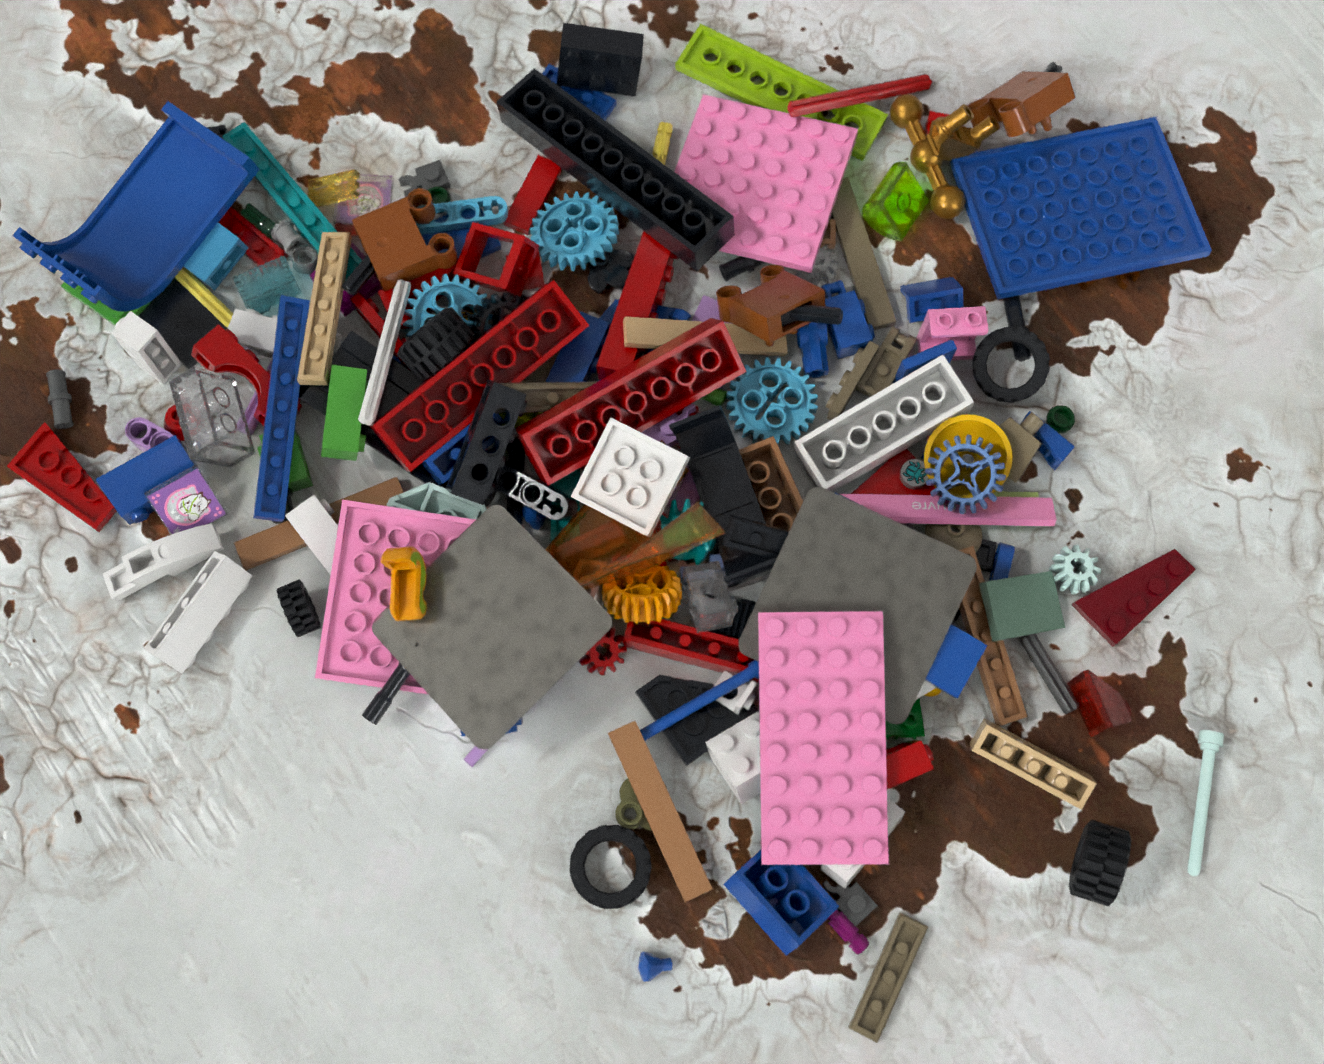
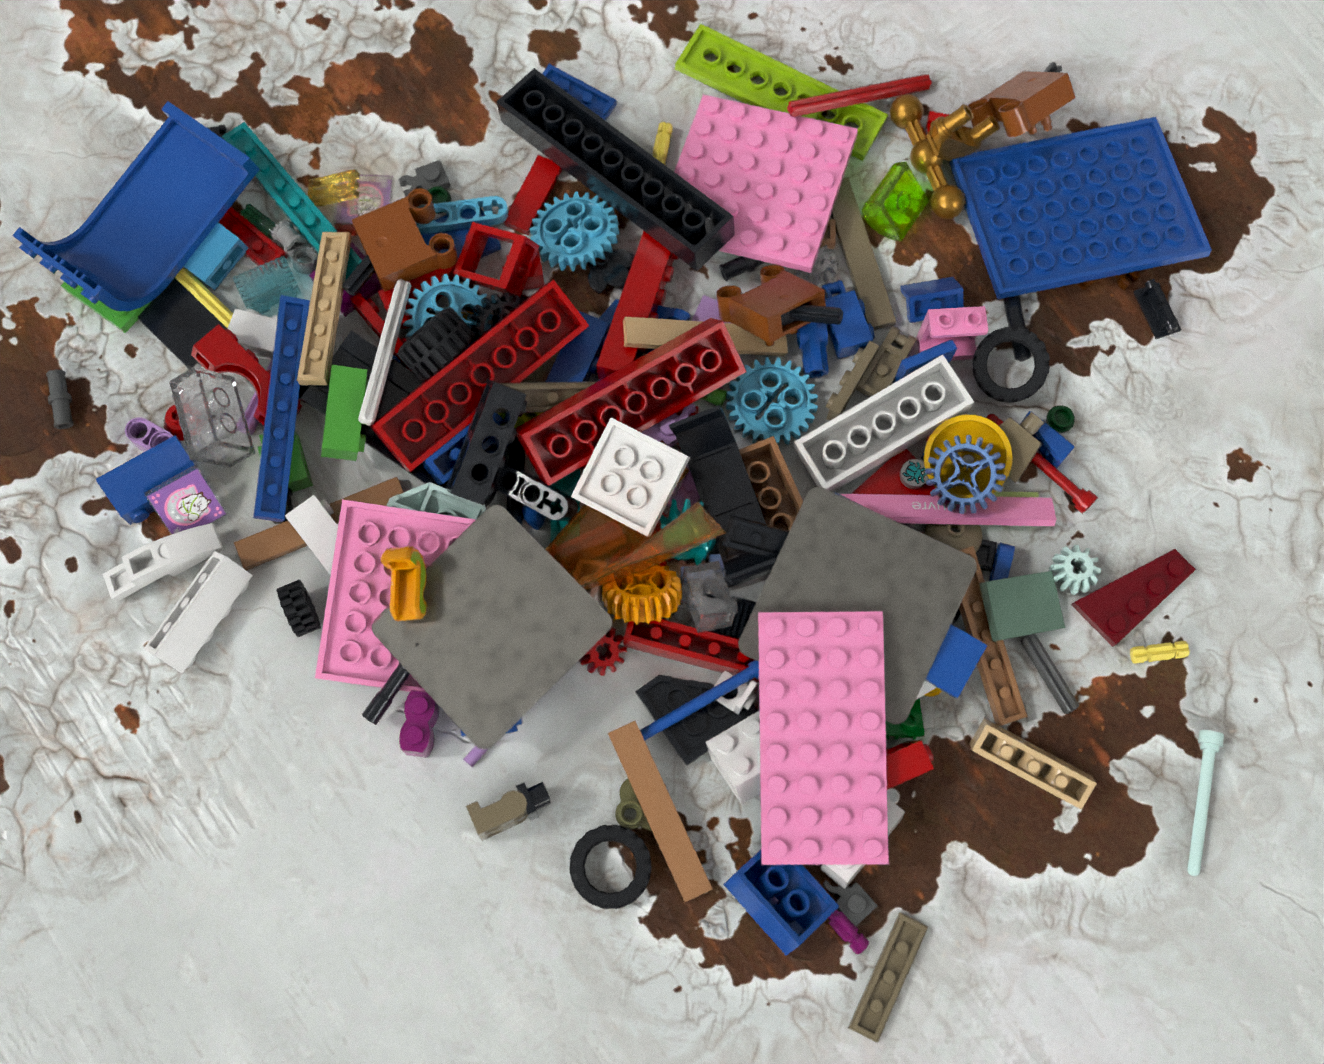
(58, 474): red wing -> none
(146, 347): white brick -> none
(417, 733): none -> magenta brick
(509, 810): none -> dark tan hips
(600, 59): black brick -> none
(651, 966): blue rock -> none
(1081, 498): none -> red piece
(1099, 703): clear red slope -> none
(1100, 863): black tyre -> none
(1157, 310): none -> black hinge
(1159, 652): none -> light yellow axle

